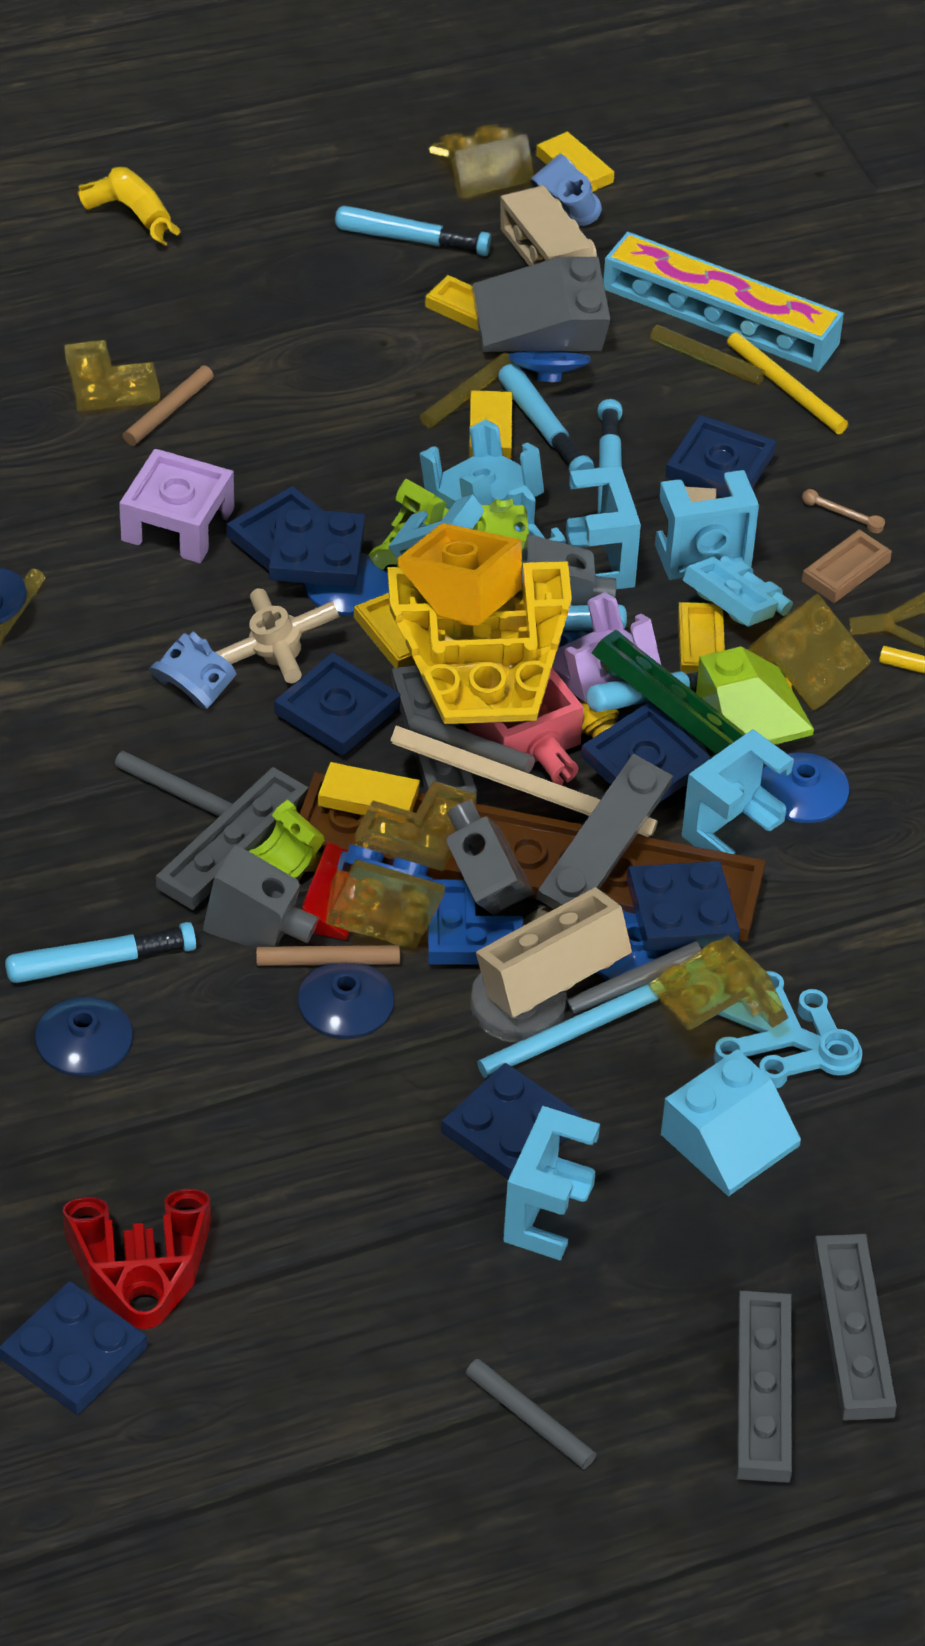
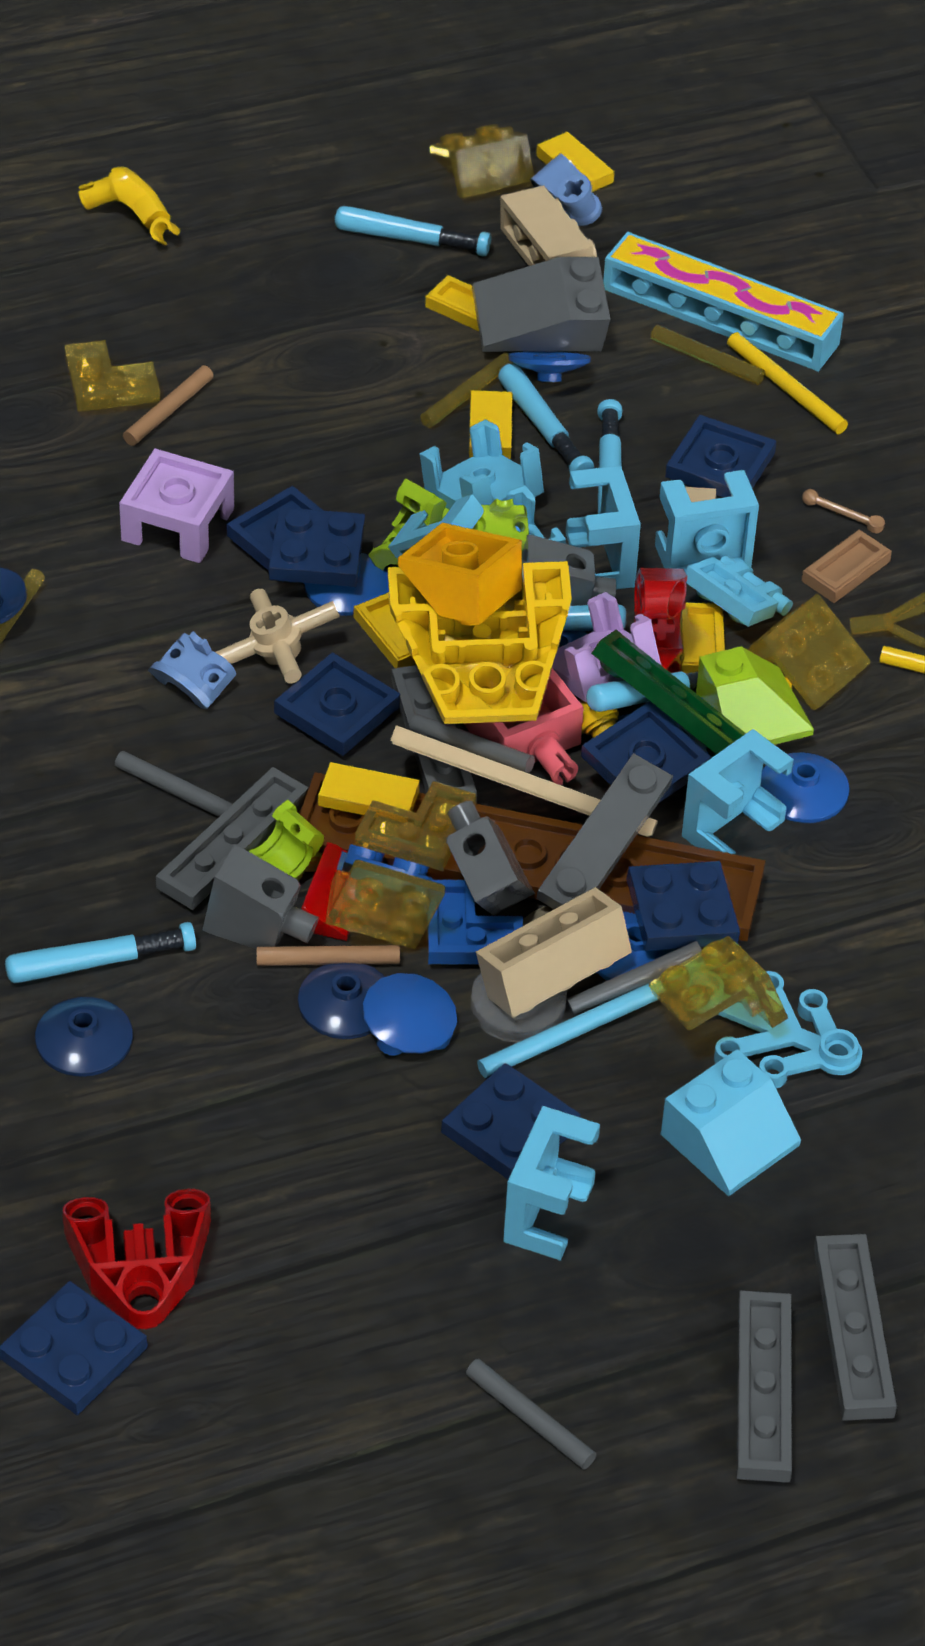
(409, 1014): none -> blue dish
(661, 597): none -> red connector

